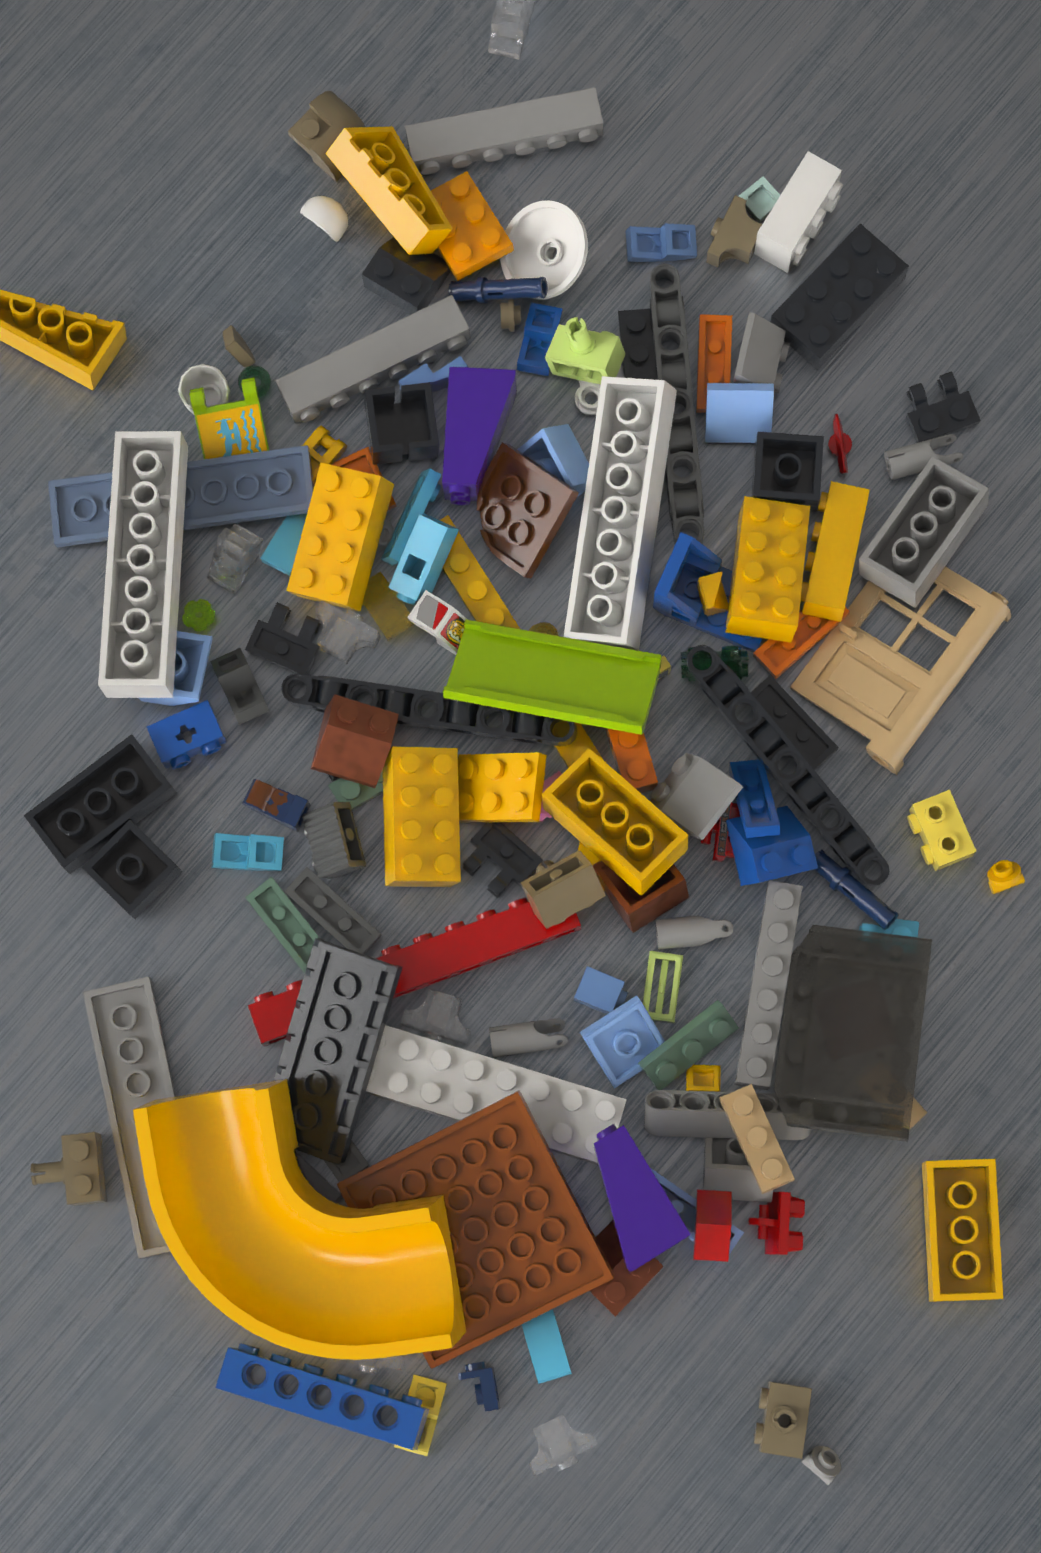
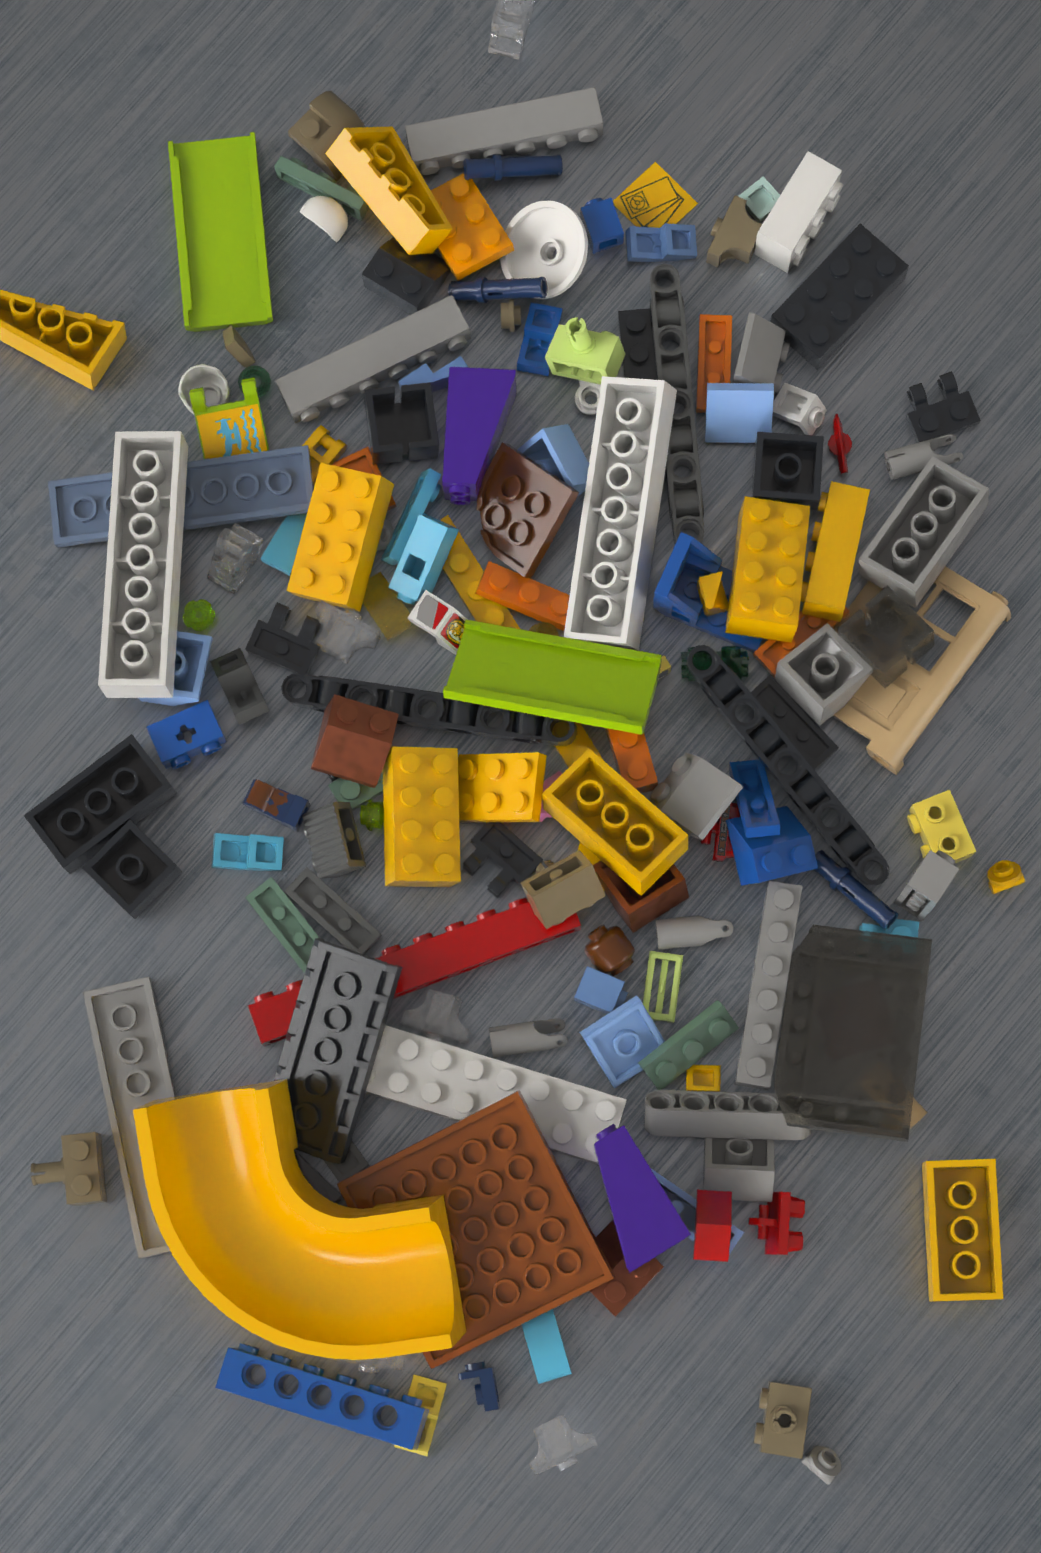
(220, 233): none -> lime ladder
(297, 174): none -> sand green plate
(372, 815): none -> clear neon green plate
(512, 167): none -> dark blue pin
(524, 595): none -> orange plate
(601, 224): none -> blue brick
(609, 950): none -> reddish brown head
(654, 199): none -> yellow sticker
(756, 1139): tan plate -> none
(799, 408): none -> white bracket
(822, 673): none -> light grey slope
(891, 638): none -> clear smoke piece
(927, 884): none -> light grey brick

